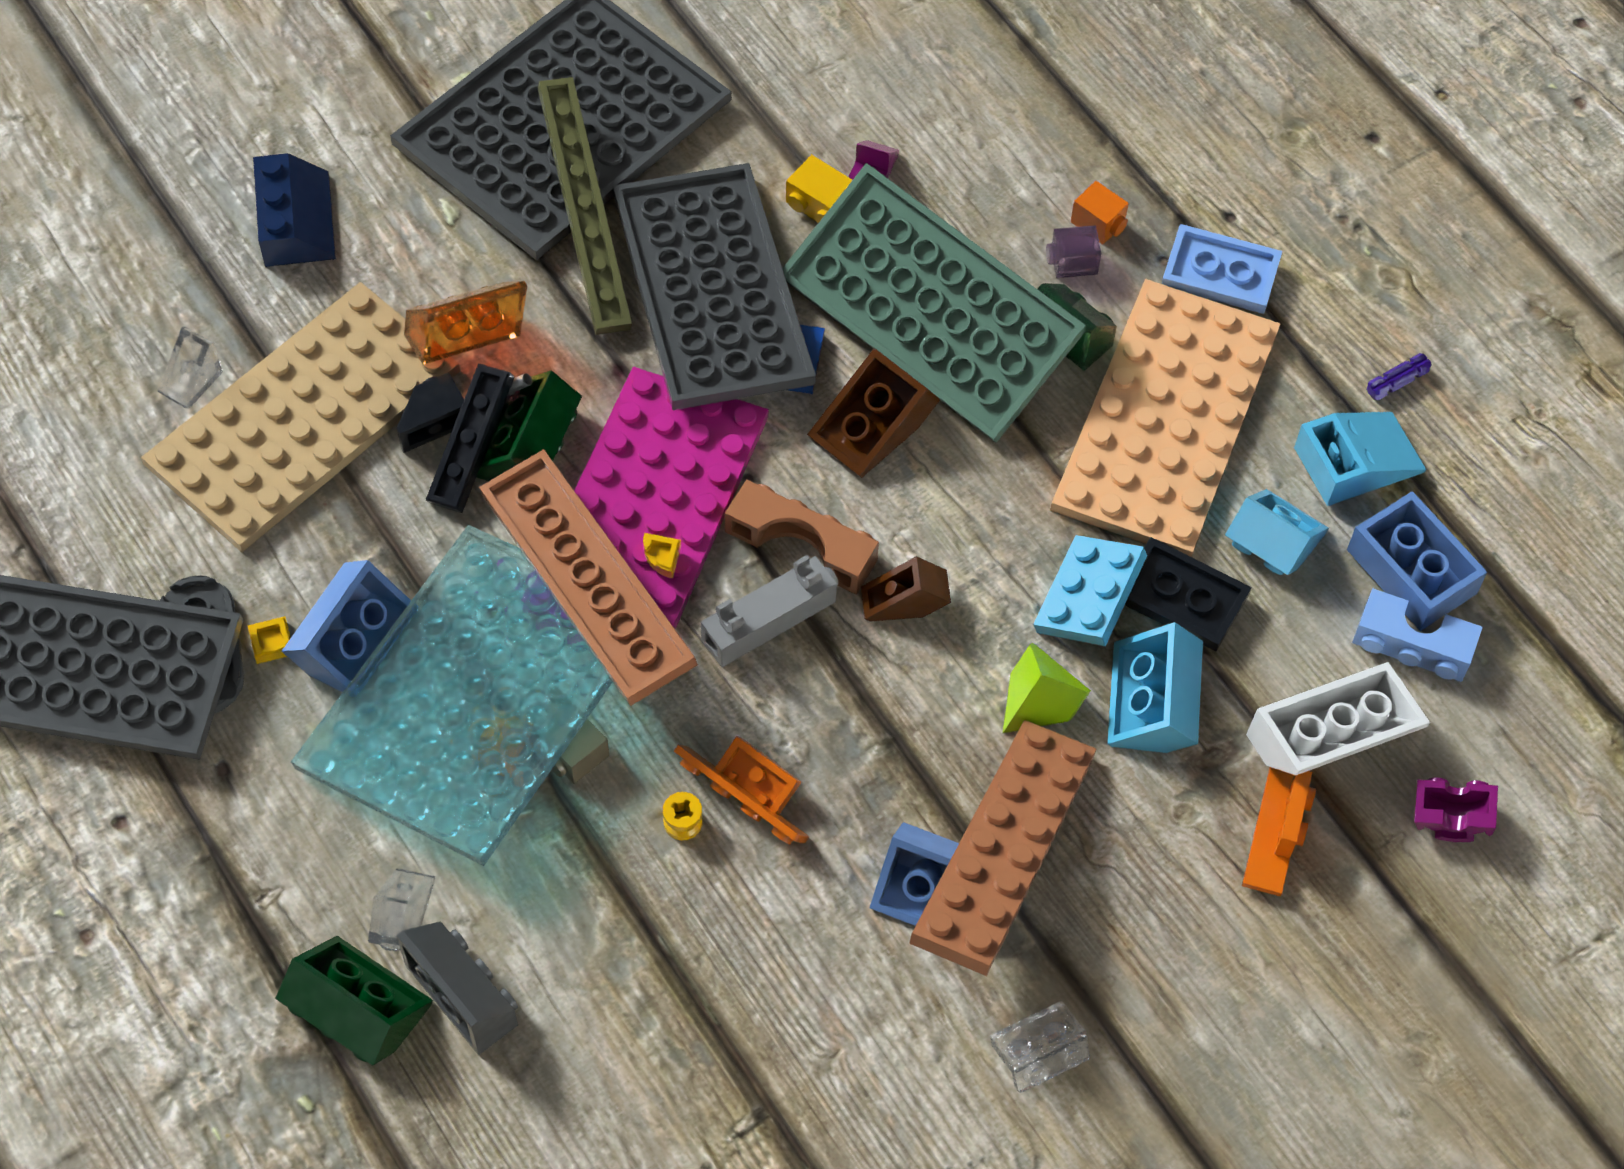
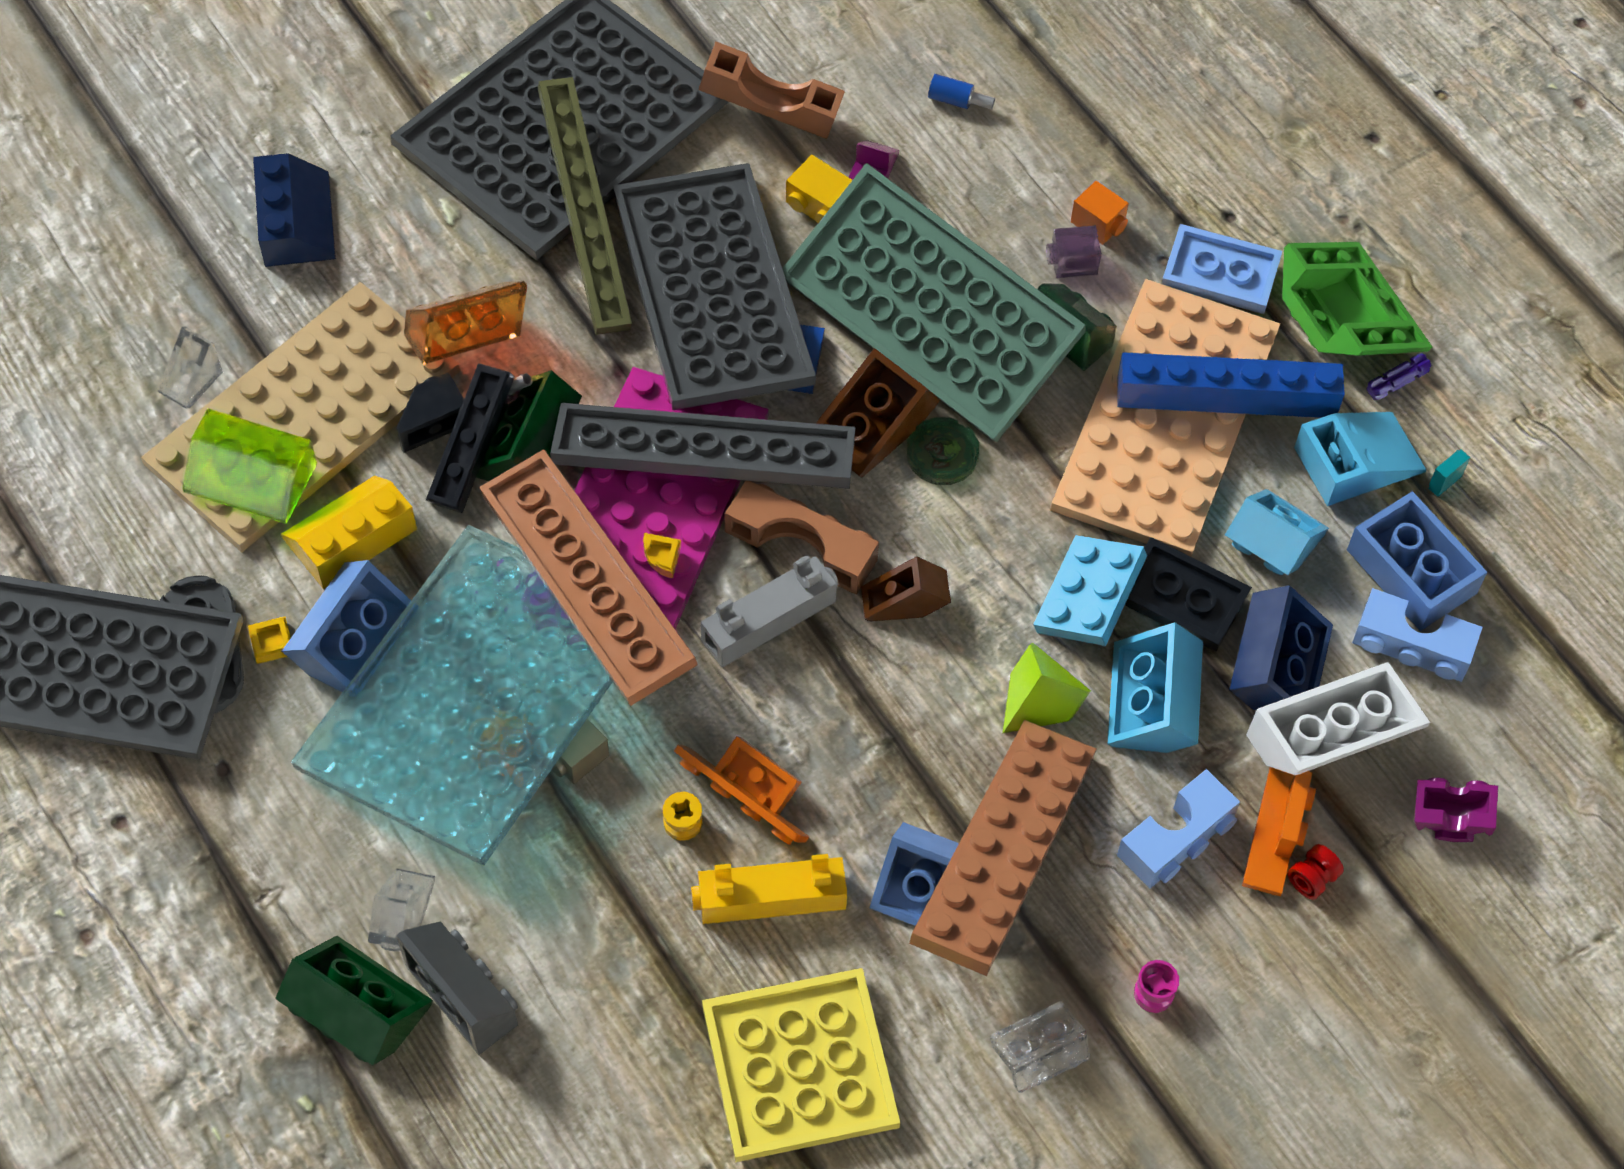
(248, 466): none -> clear neon green slope
(351, 528): none -> yellow slope
(703, 445): none -> dark grey plate
(770, 890): none -> yellow brick
(800, 1065): none -> light yellow plate
(805, 105): none -> nougat arch
(942, 451): none -> clear green tile
(957, 93): none -> blue piece
(1157, 852): none -> light blue arch
(1160, 978): none -> dark pink wheel
(1229, 385): none -> blue brick
(1280, 648): none -> dark blue slope
(1315, 871): none -> red wheel
(1346, 301): none -> bright green slope
(1449, 472): none -> teal tile

